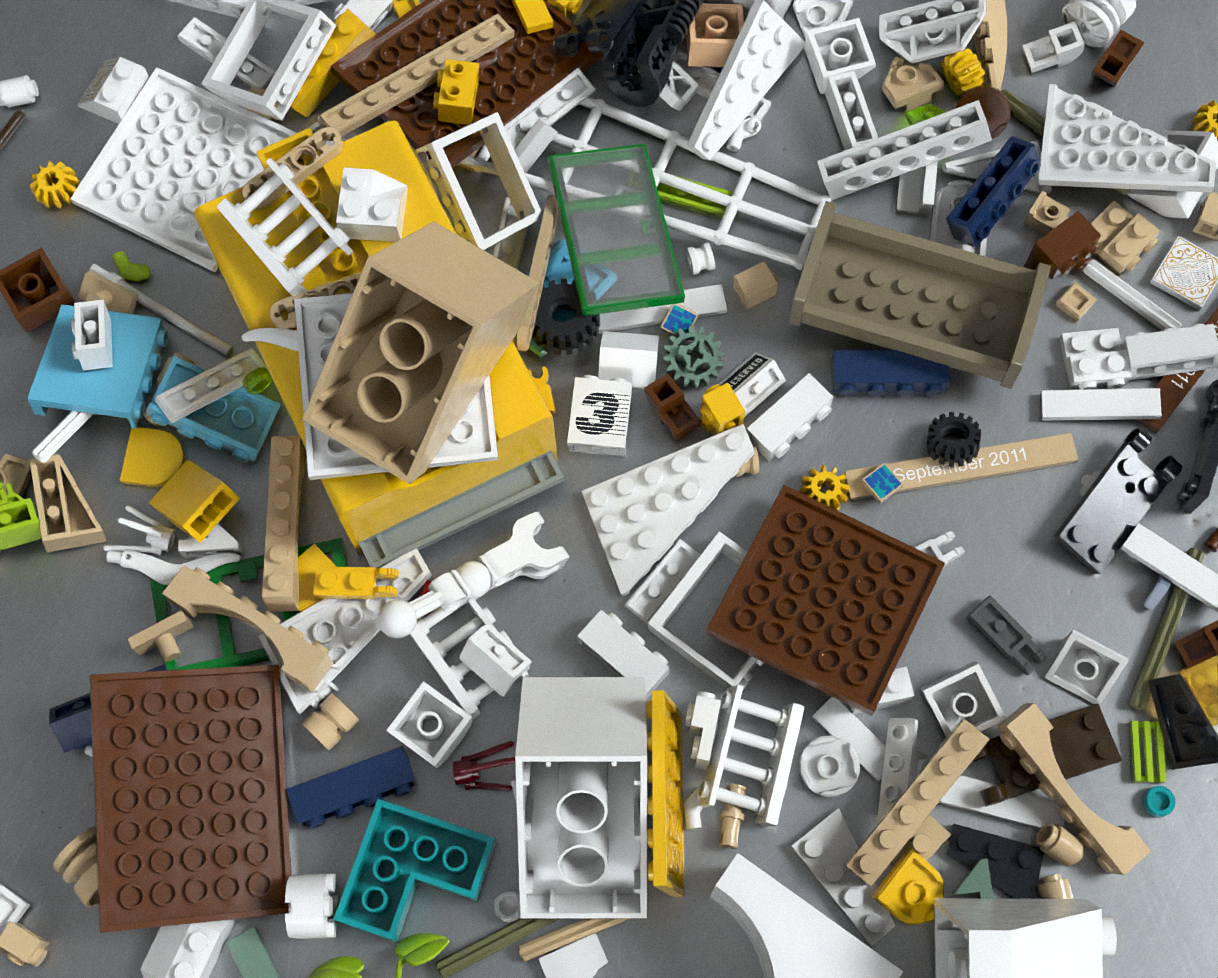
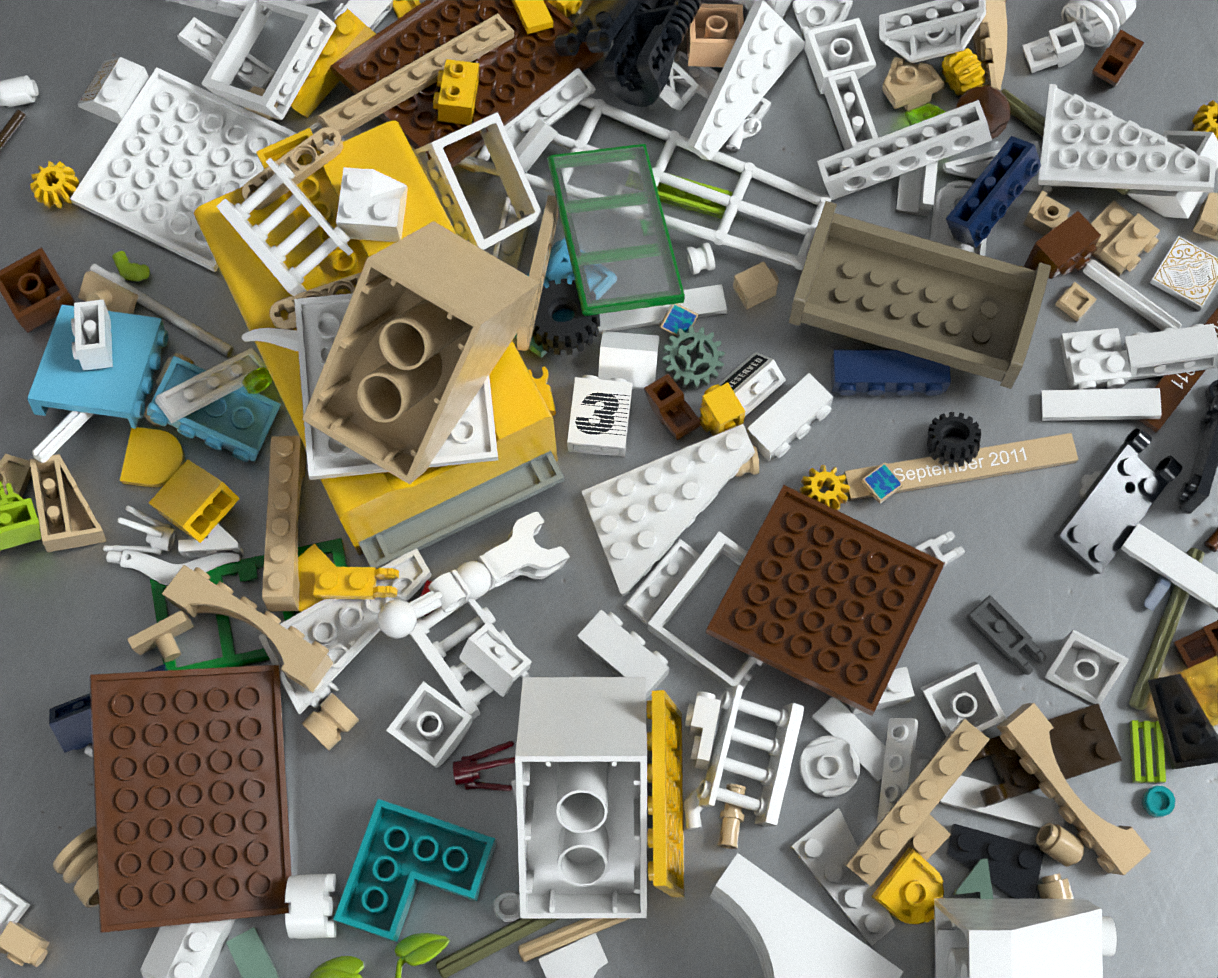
(351, 788): dark blue brick -> none

